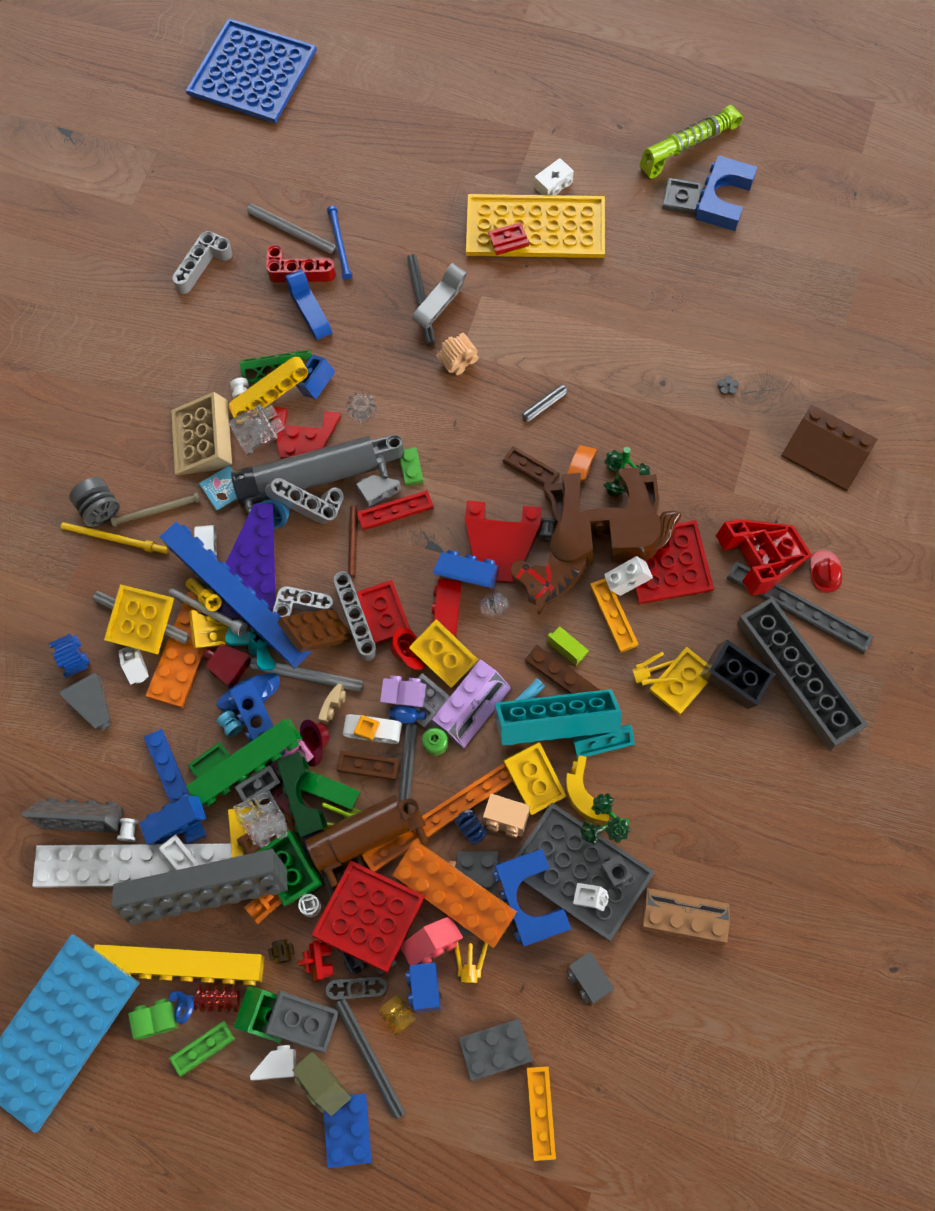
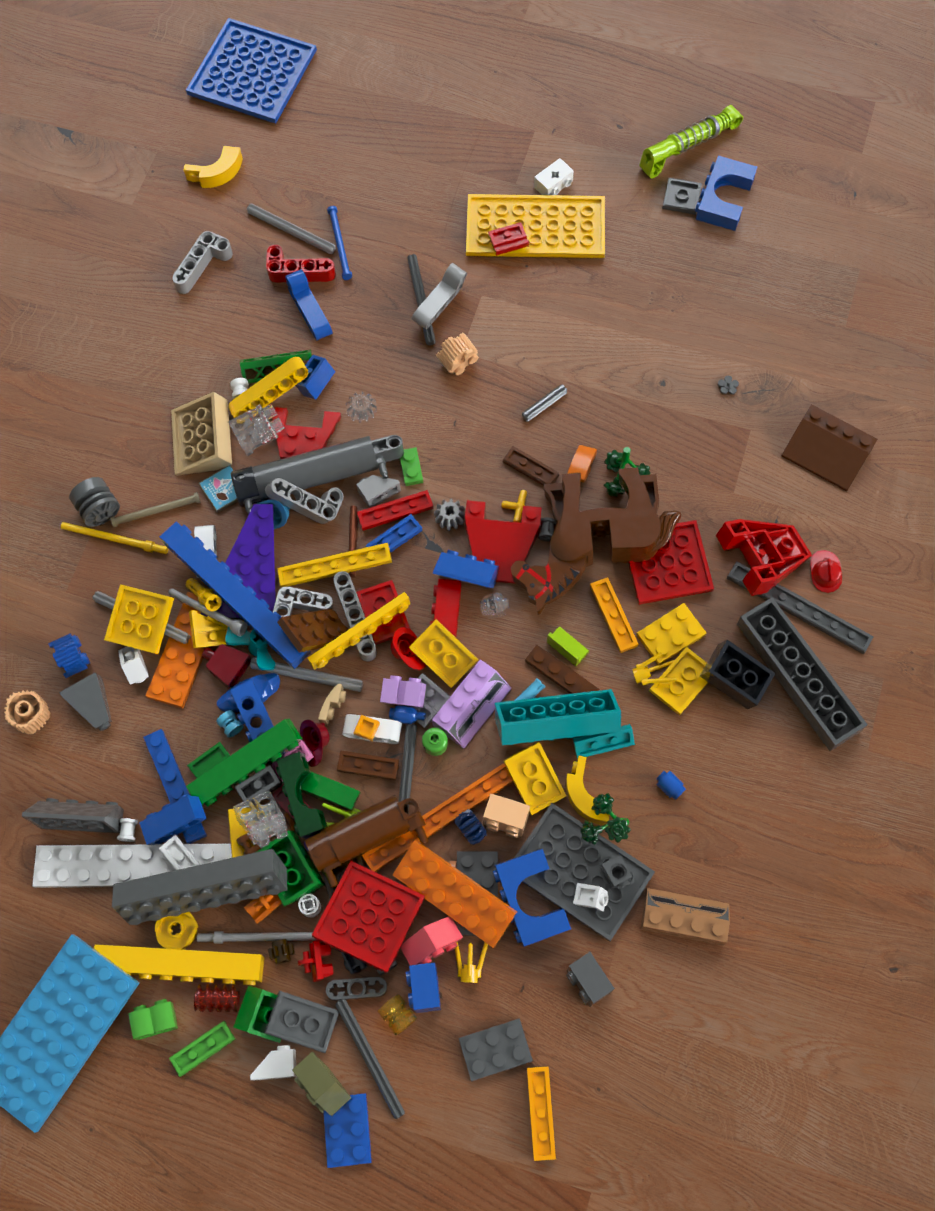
(33, 718): none -> light nougat brick
(179, 940): none -> yellow plate
(184, 1001): blue piece -> none
(217, 173): none -> yellow arch
(219, 937): none -> light grey bar
(330, 565): none -> yellow plate
(353, 635): none -> yellow plate
(398, 533): none -> blue plate
(447, 508): none -> light grey gear
(516, 506): none -> yellow piece
(628, 576): white brick -> none
(670, 784): none -> blue brick
(671, 633): none -> yellow plate

